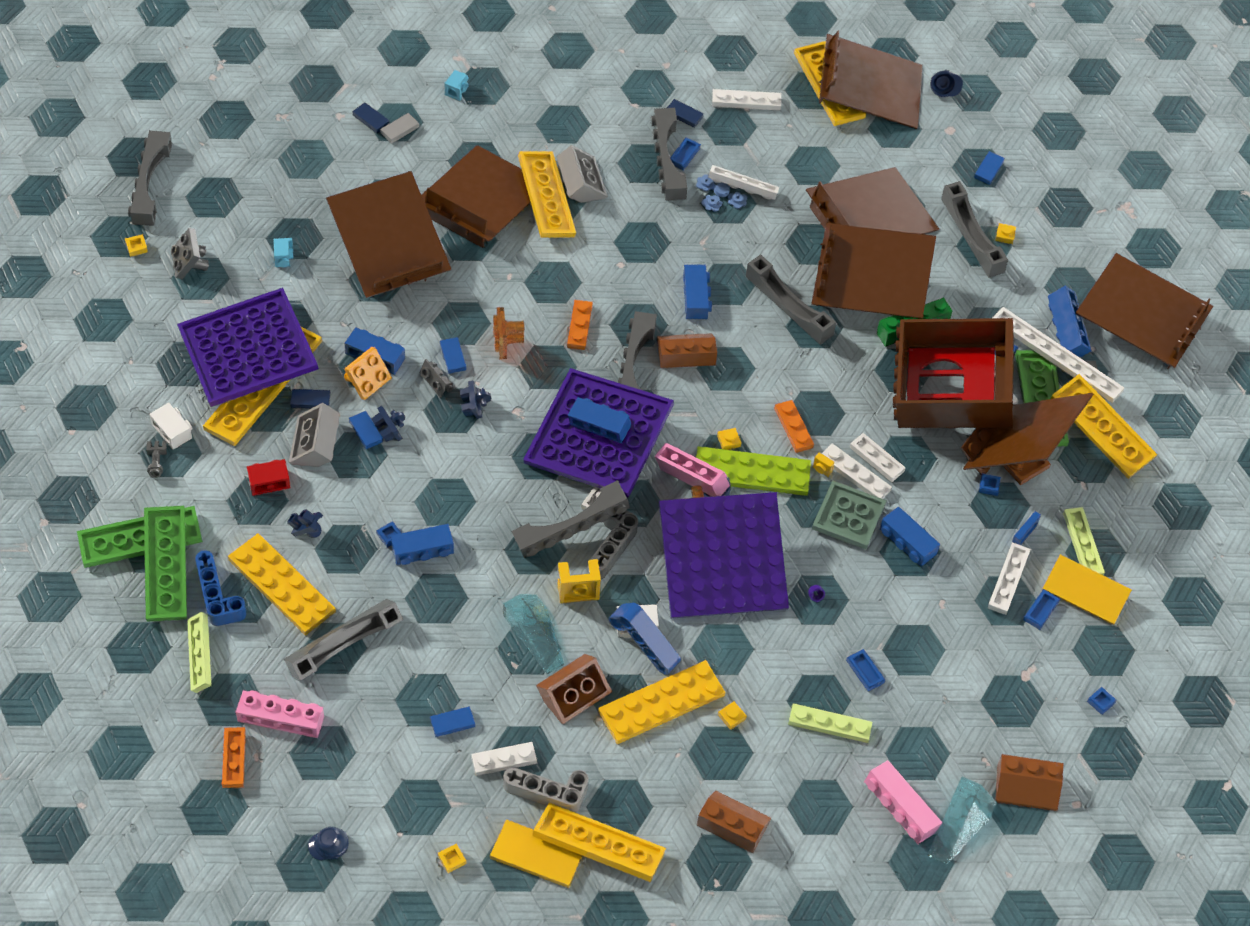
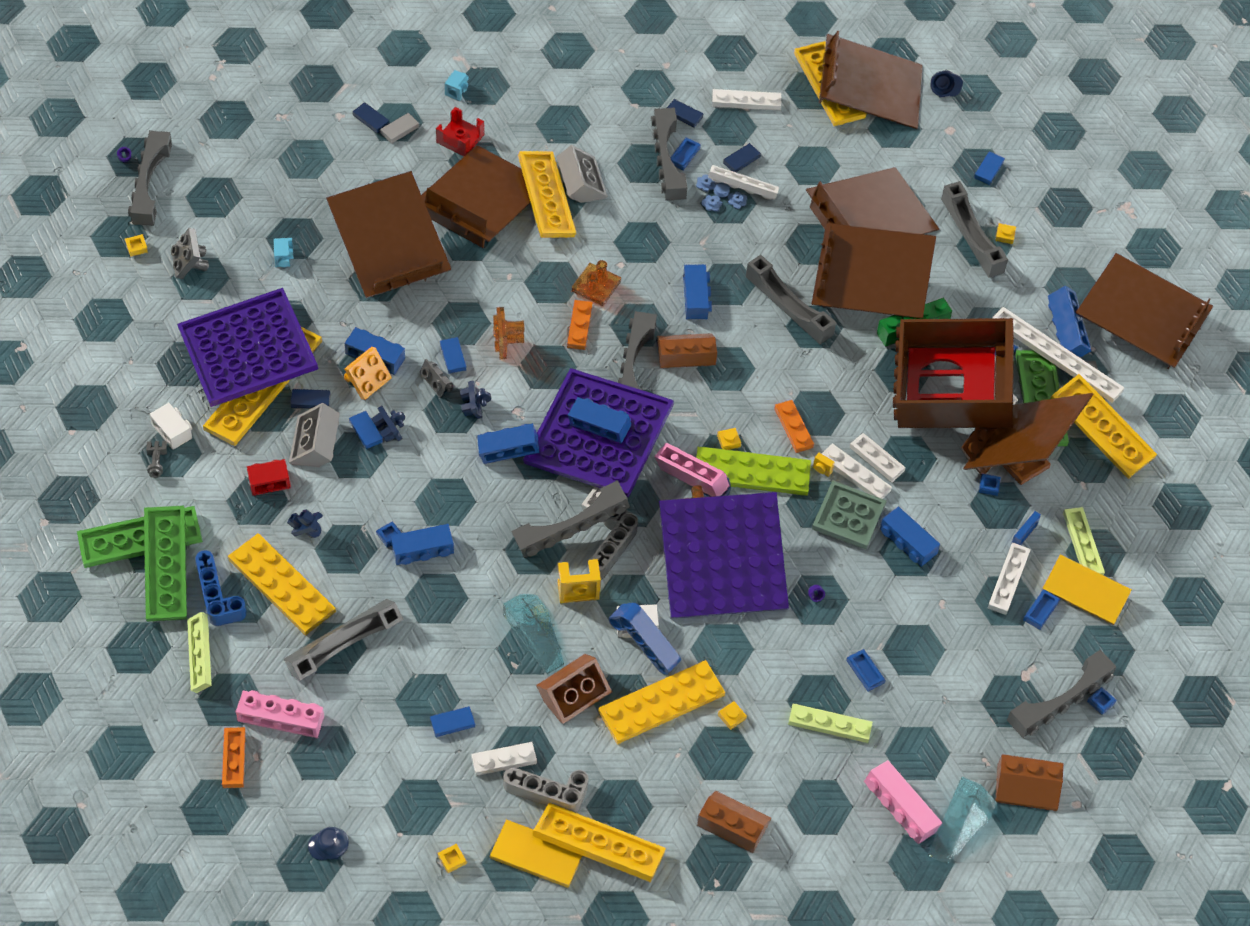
(127, 152): none -> dark purple hinge
(459, 134): none -> red panel
(508, 443): none -> blue brick
(596, 283): none -> clear orange plate
(742, 158): none -> dark blue tile
(1029, 717): none -> dark grey arch

